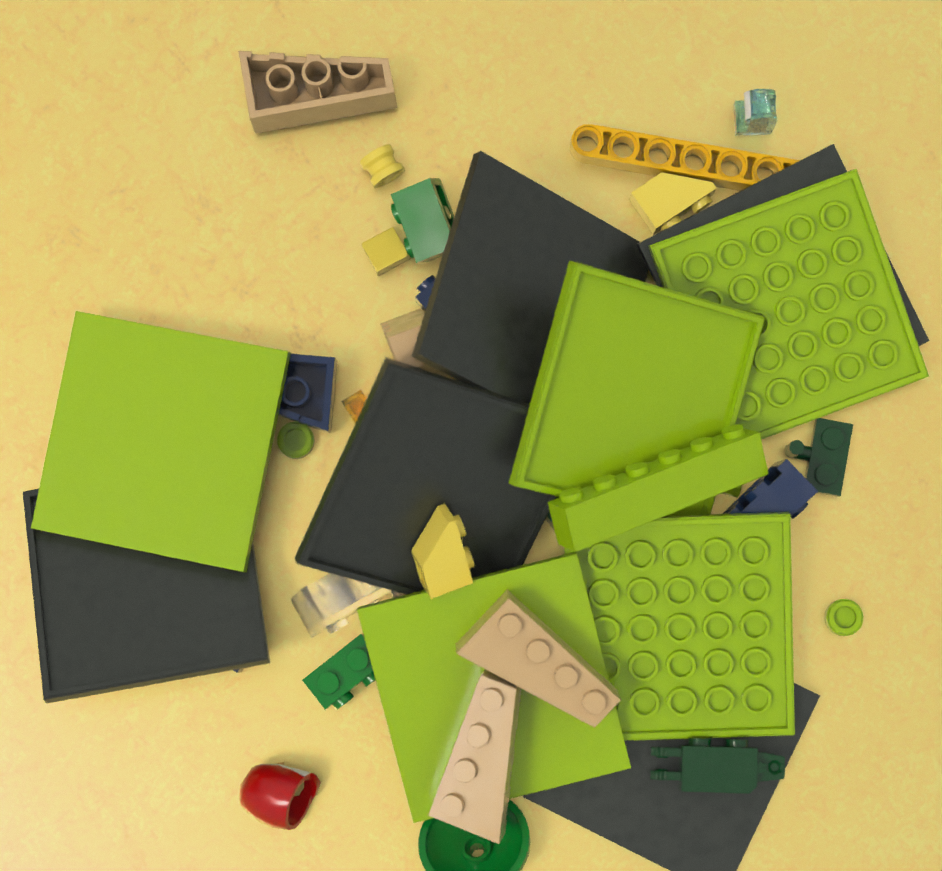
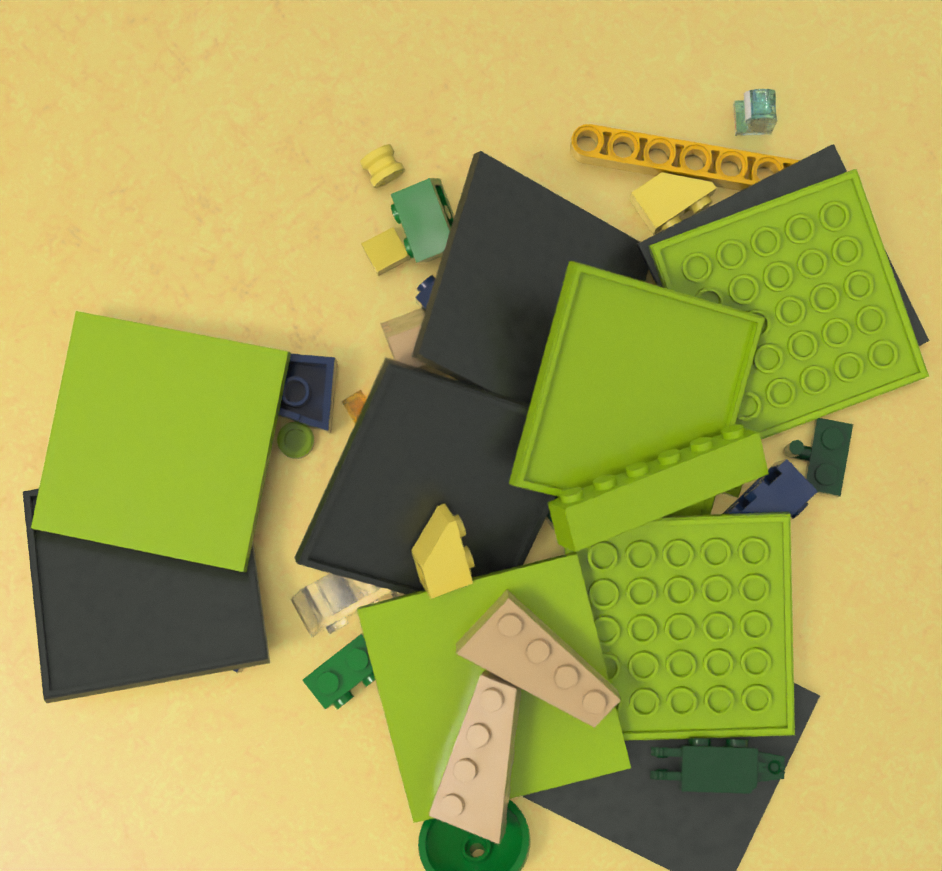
(270, 791): red piece -> none
(313, 89): tan wedge -> none
(843, 617): lime tile -> none

